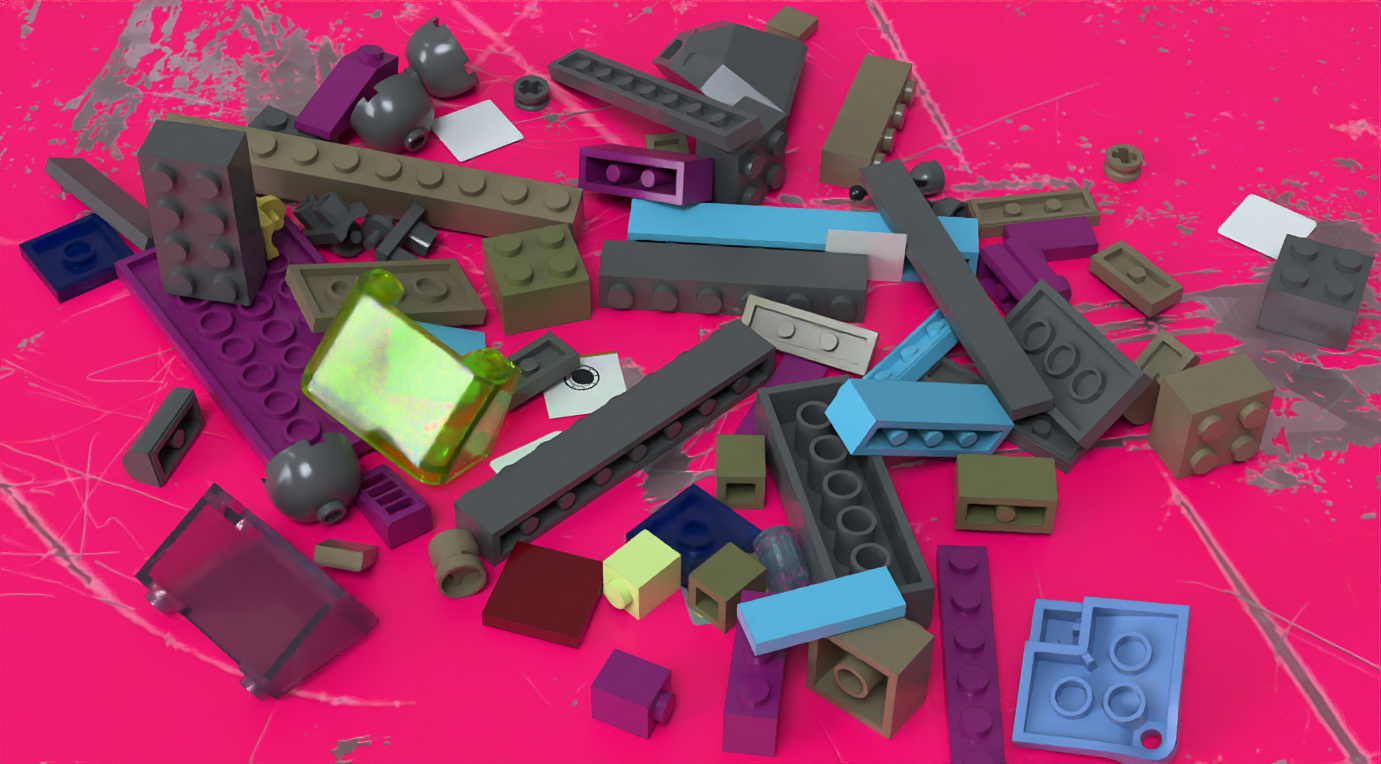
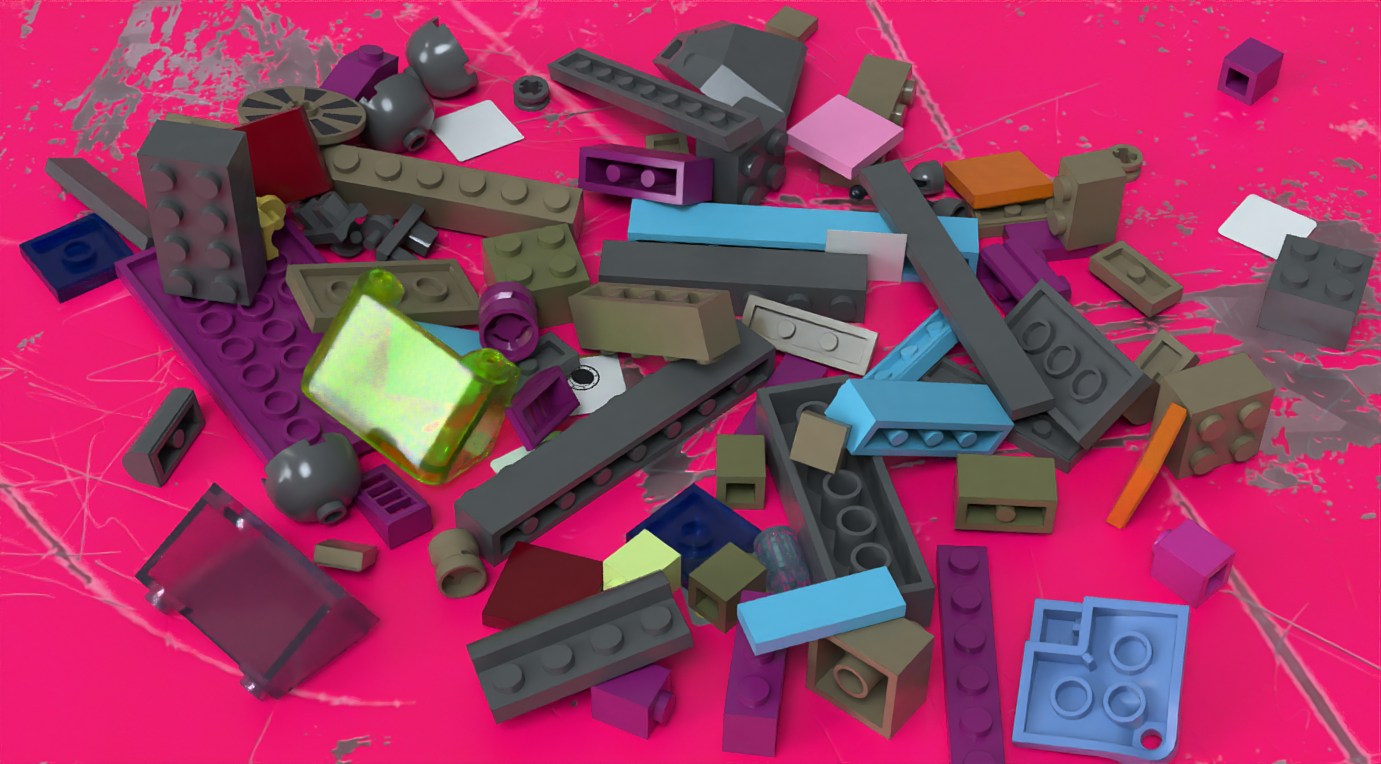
(286, 156): none -> dark red tile
(330, 113): none -> dark tan piece
(508, 320): none -> magenta wheel
(541, 406): none -> magenta slope
(579, 645): none -> dark grey brick
(655, 321): none -> dark tan brick
(820, 441): none -> dark tan tile
(844, 136): none -> bright pink tile
(997, 180): none -> orange tile
(1087, 199): none -> dark tan brick
(1147, 466): none -> orange tile
(1191, 562): none -> dark pink brick
(1250, 71): none -> magenta brick

